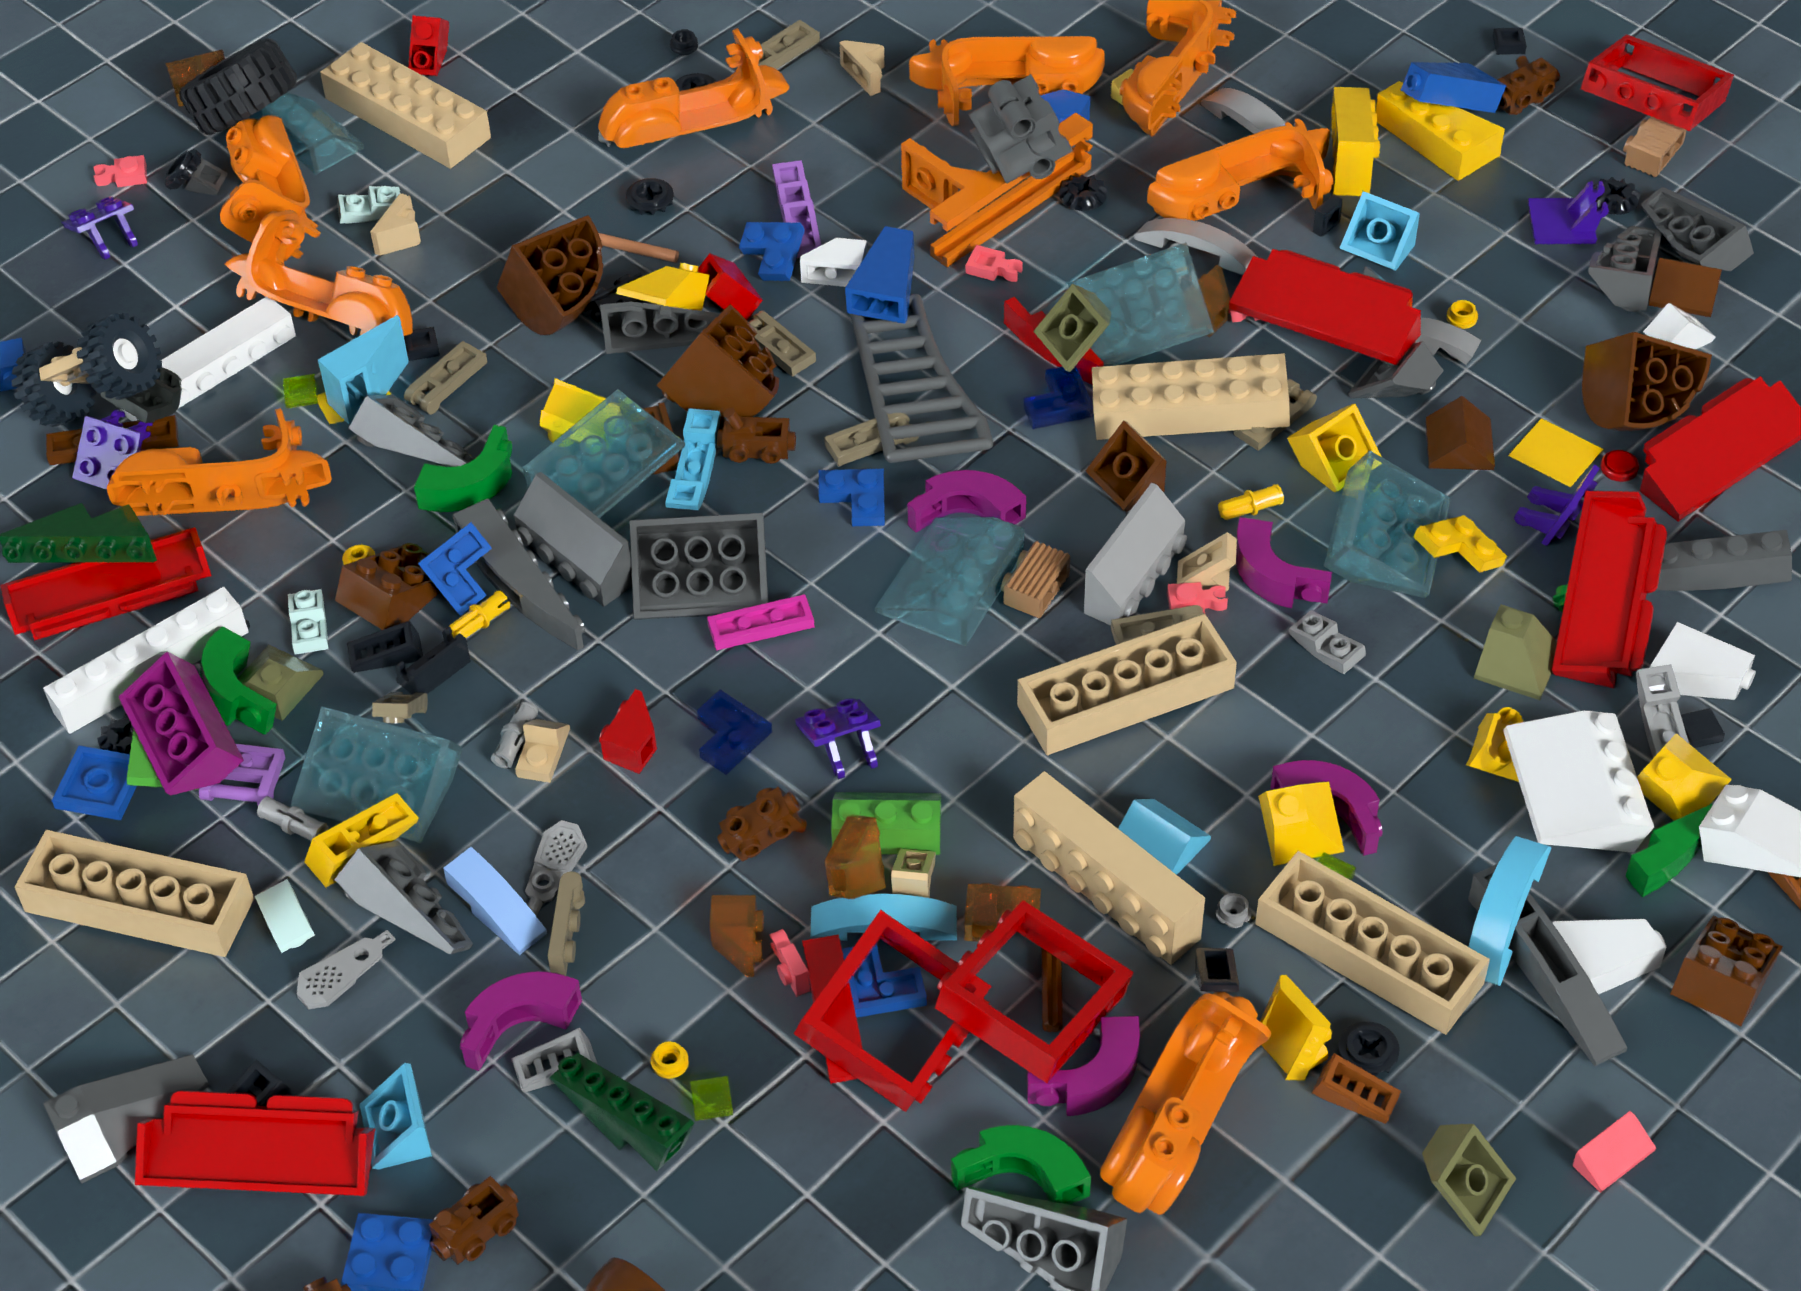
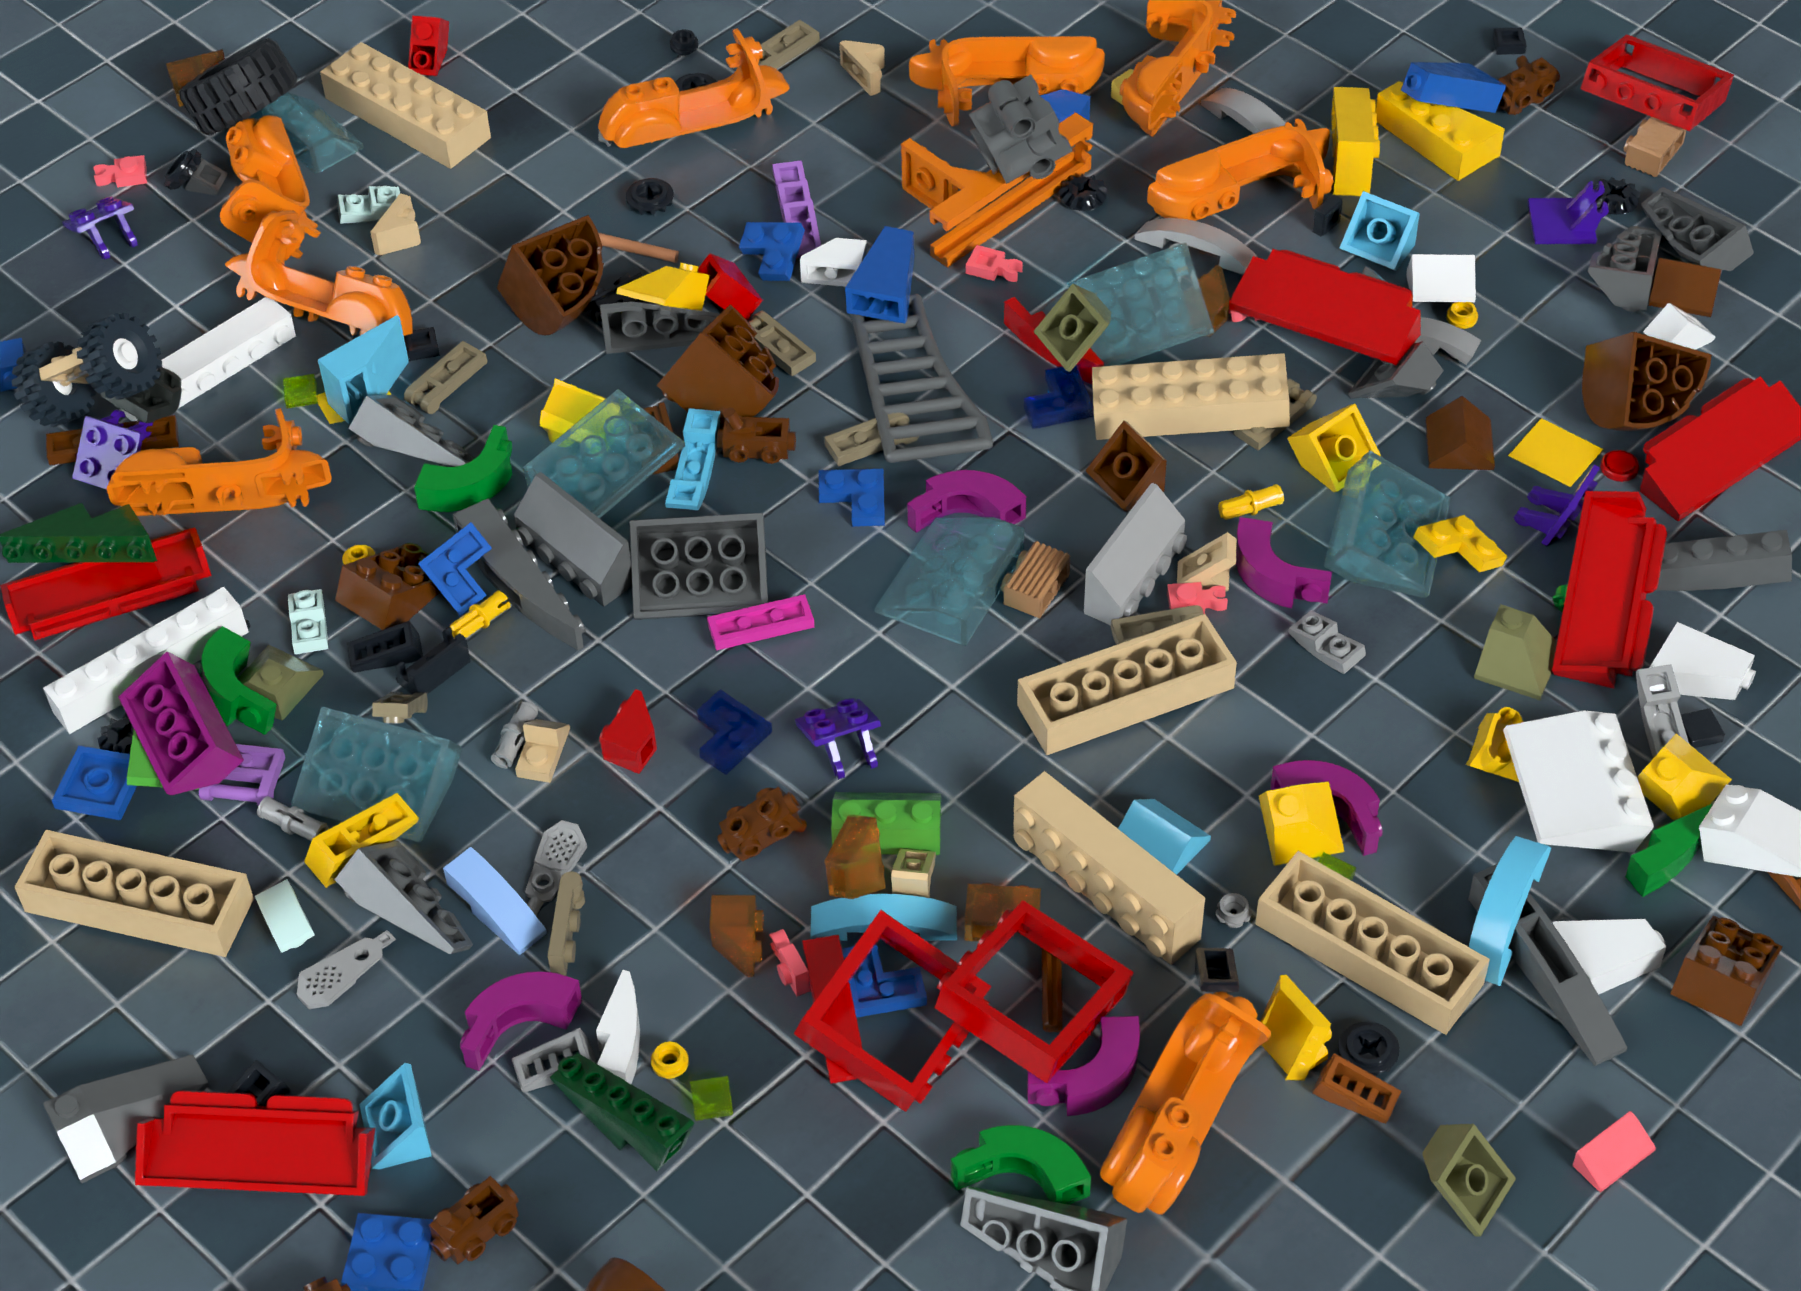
(620, 1031): none -> white slope
(1442, 278): none -> white slope

